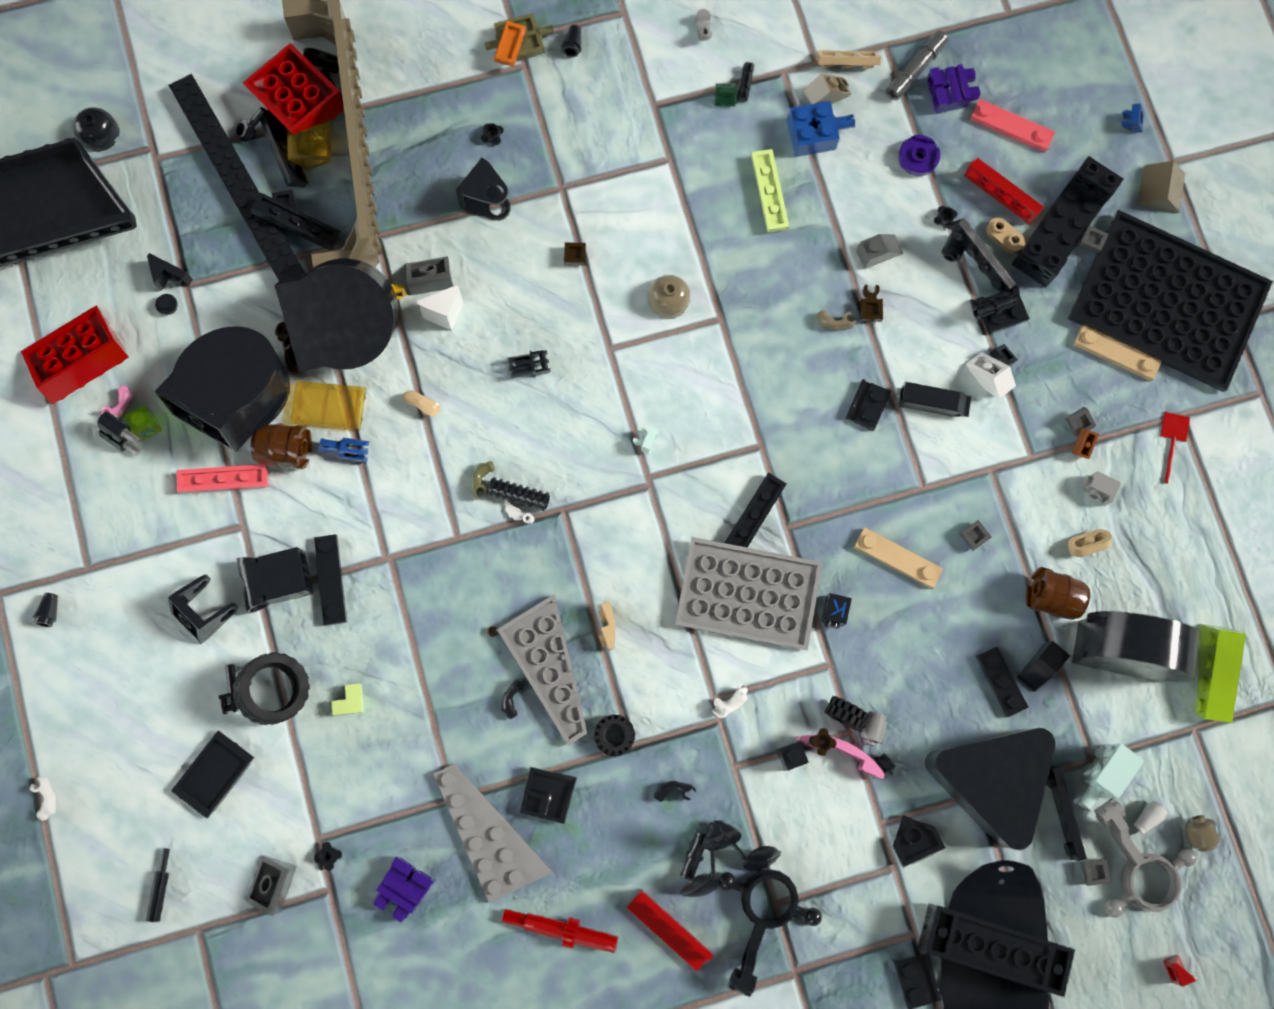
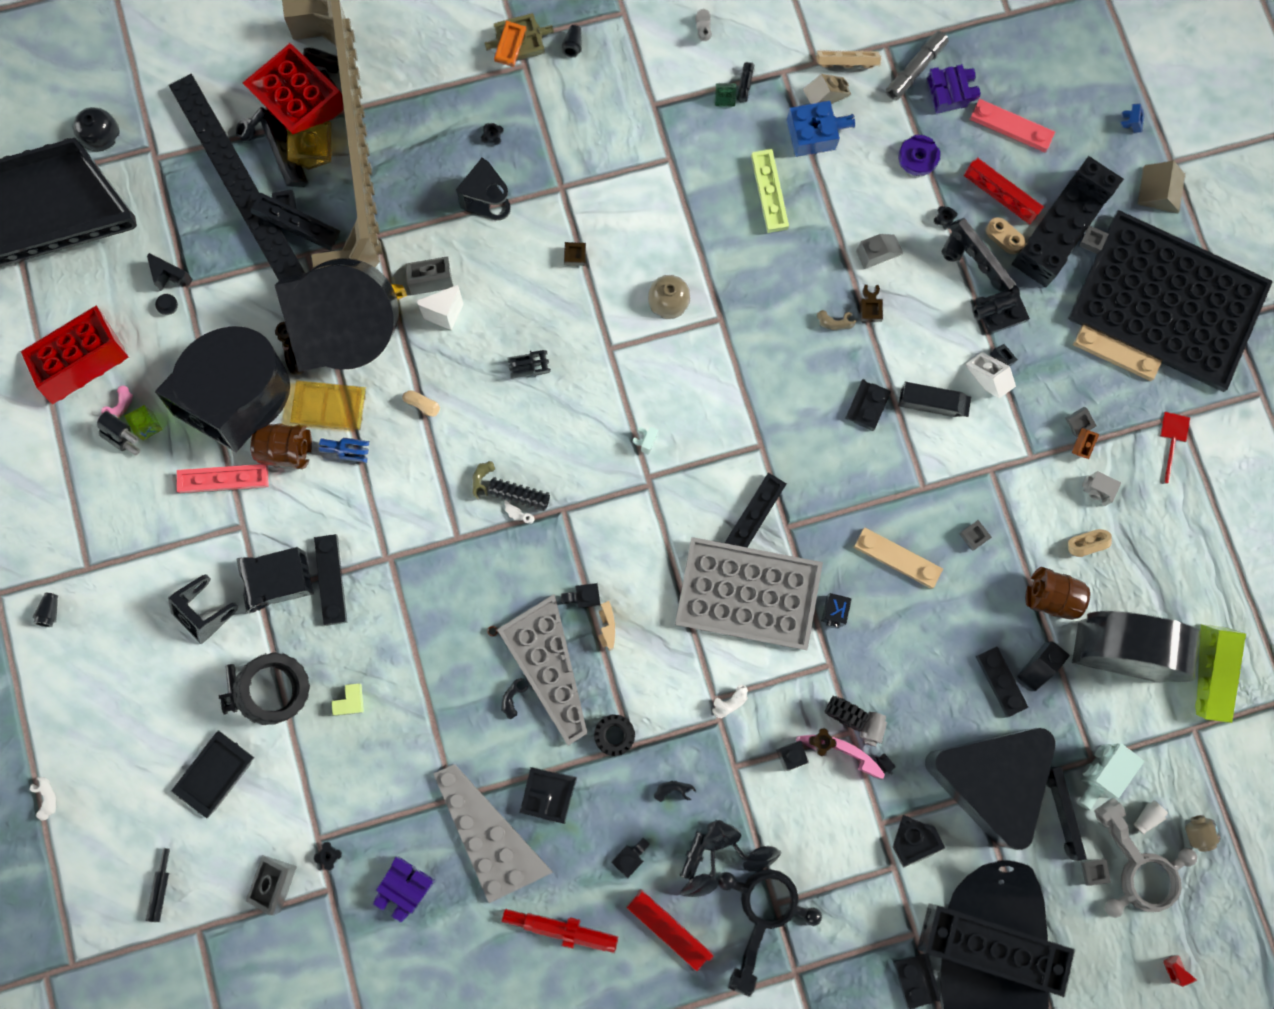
(585, 596): none -> black plate
(628, 859): none -> black plate

